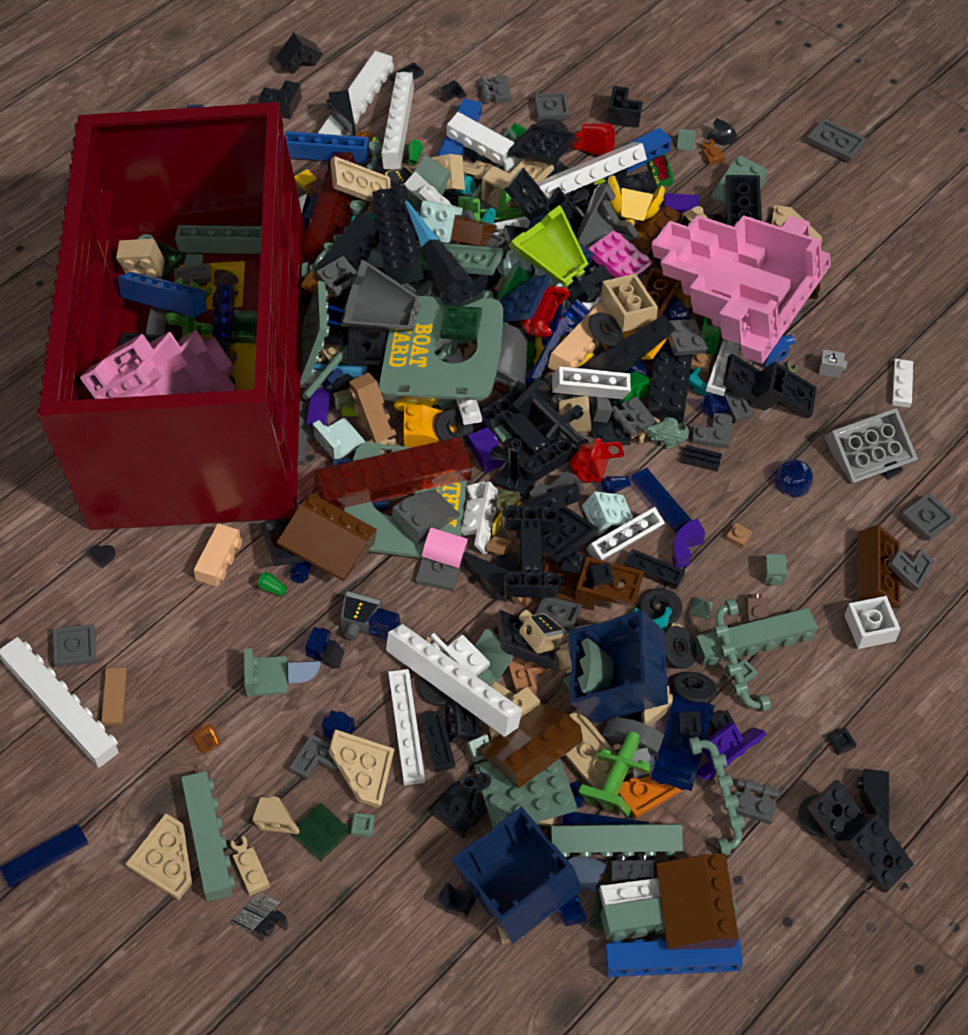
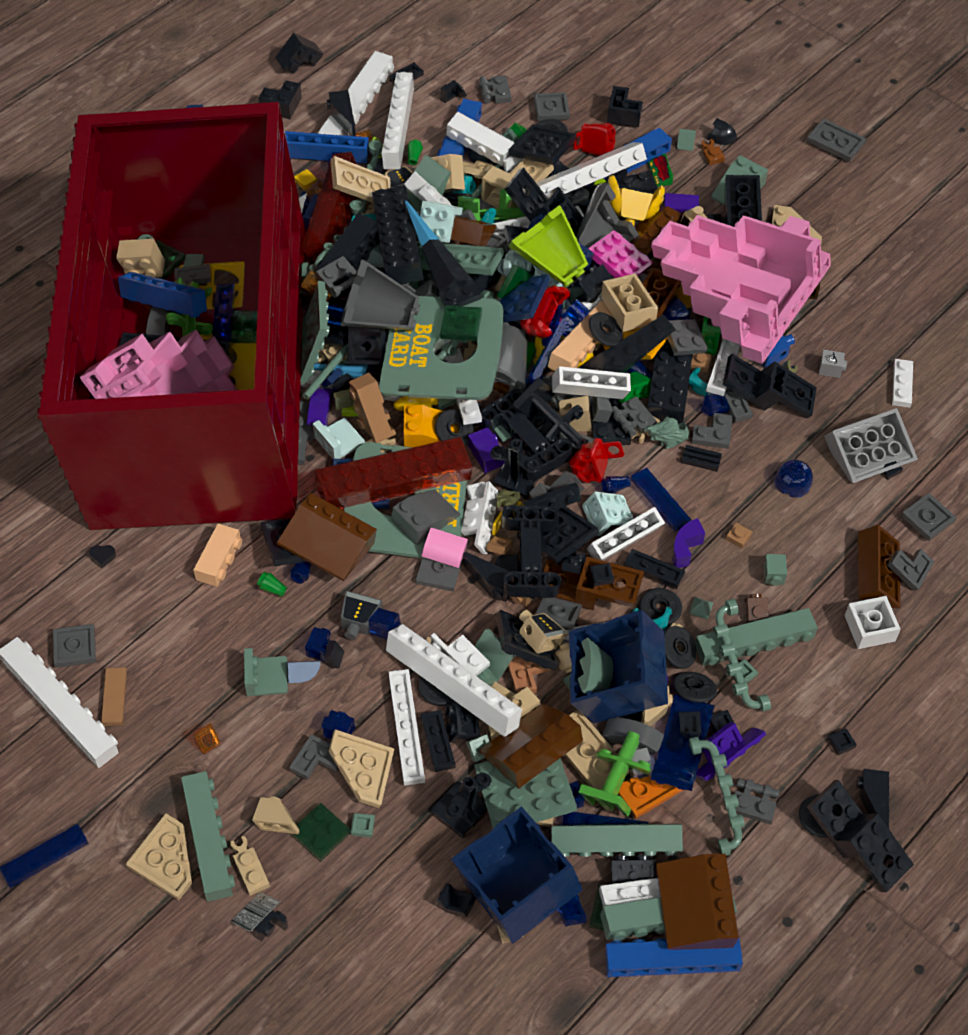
(219, 239): sand green brick -> none
(588, 871): sand blue brick -> none

